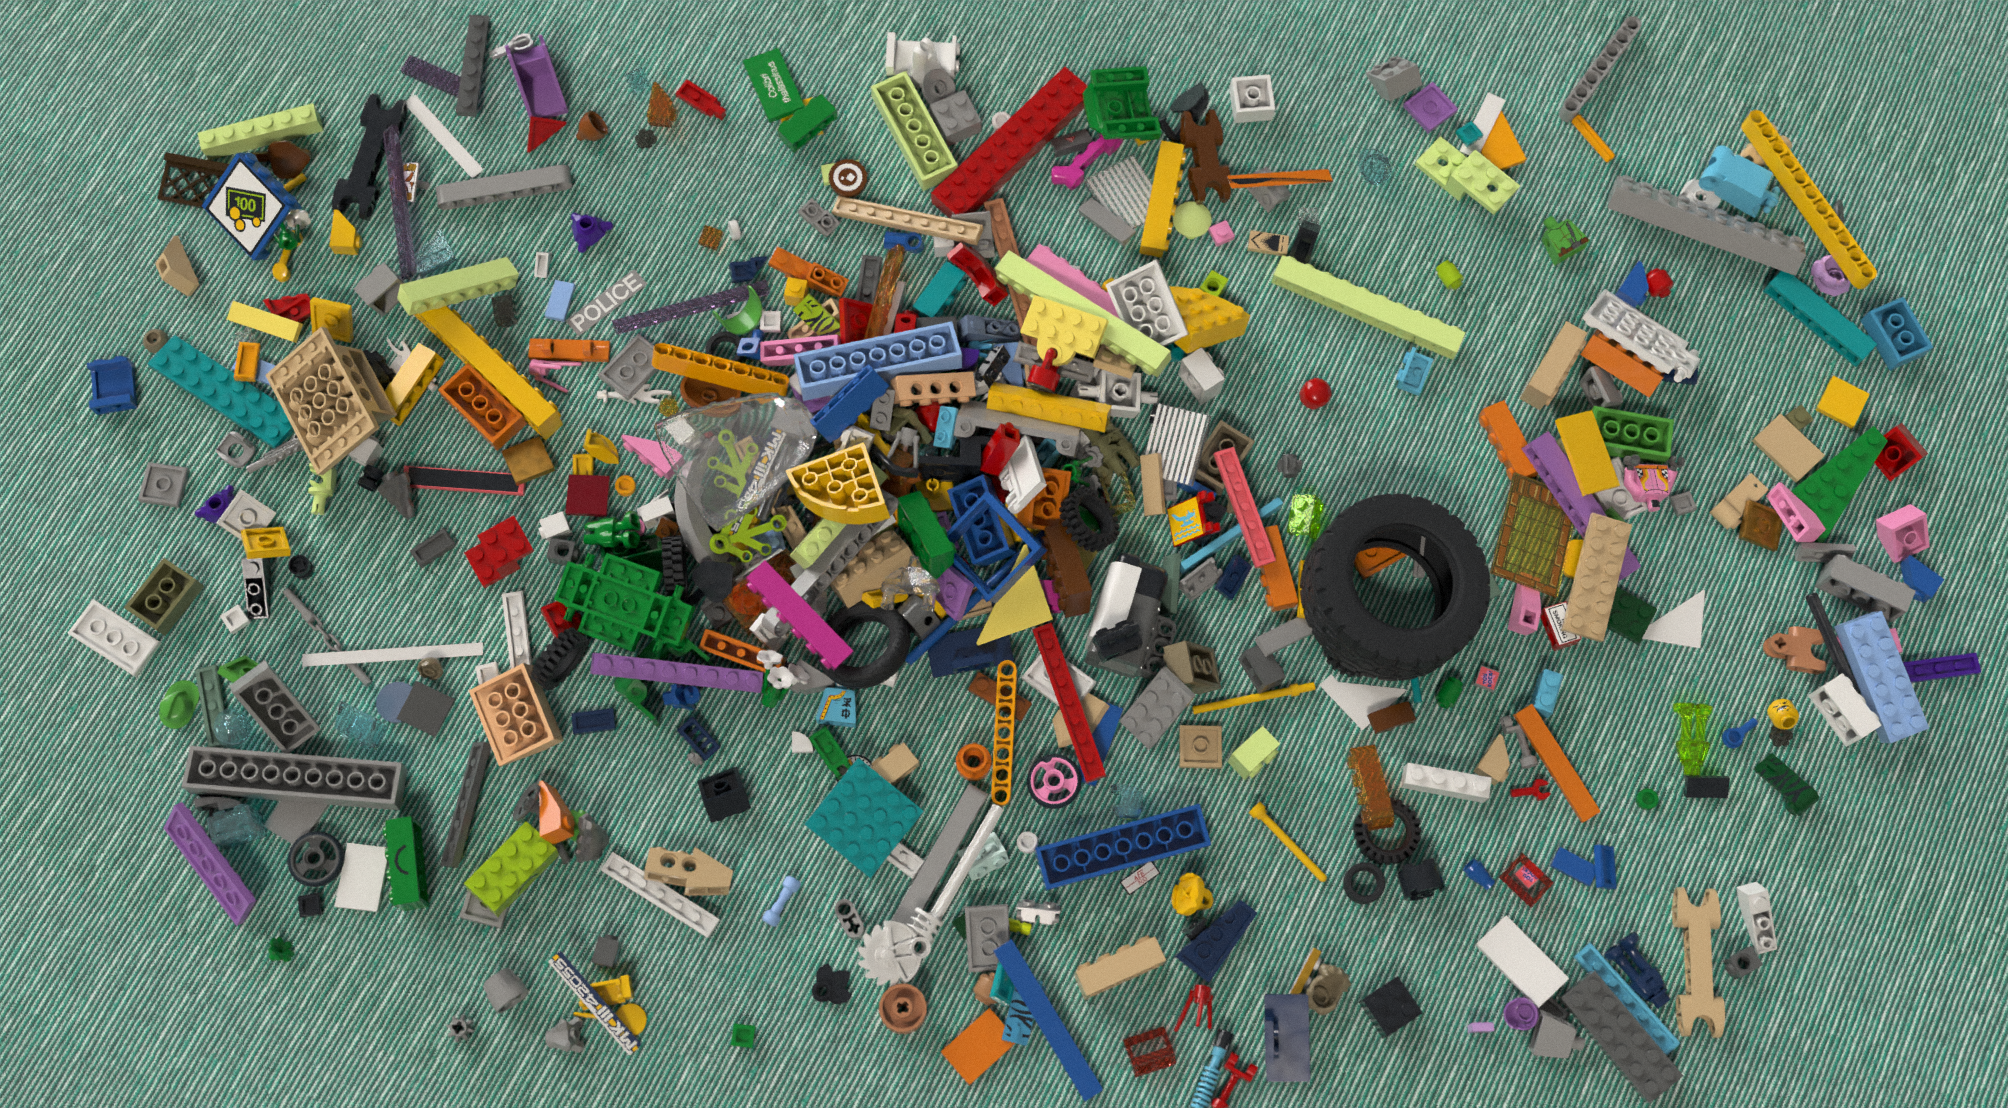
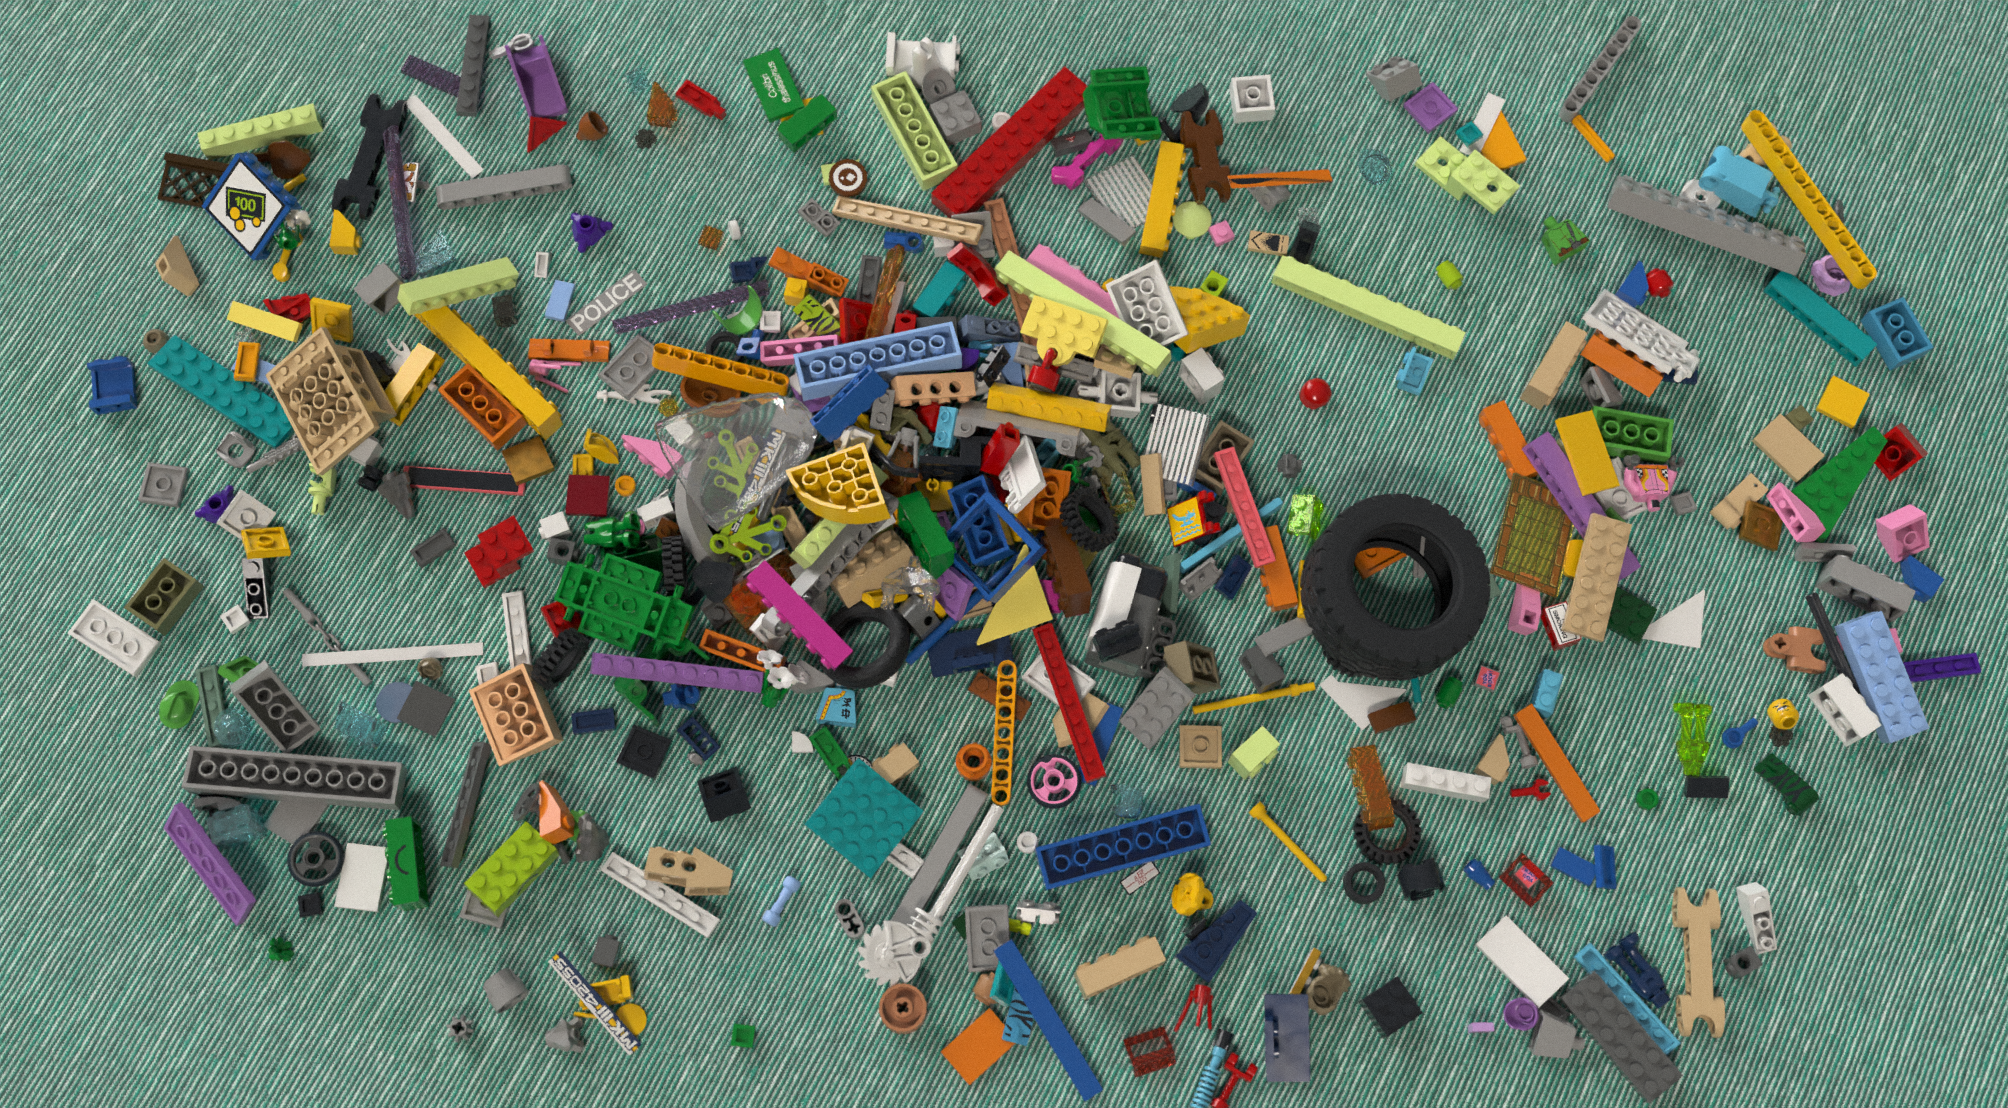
(299, 563): black wheel -> none
(644, 751): none -> black tile
(834, 983): black plate -> none

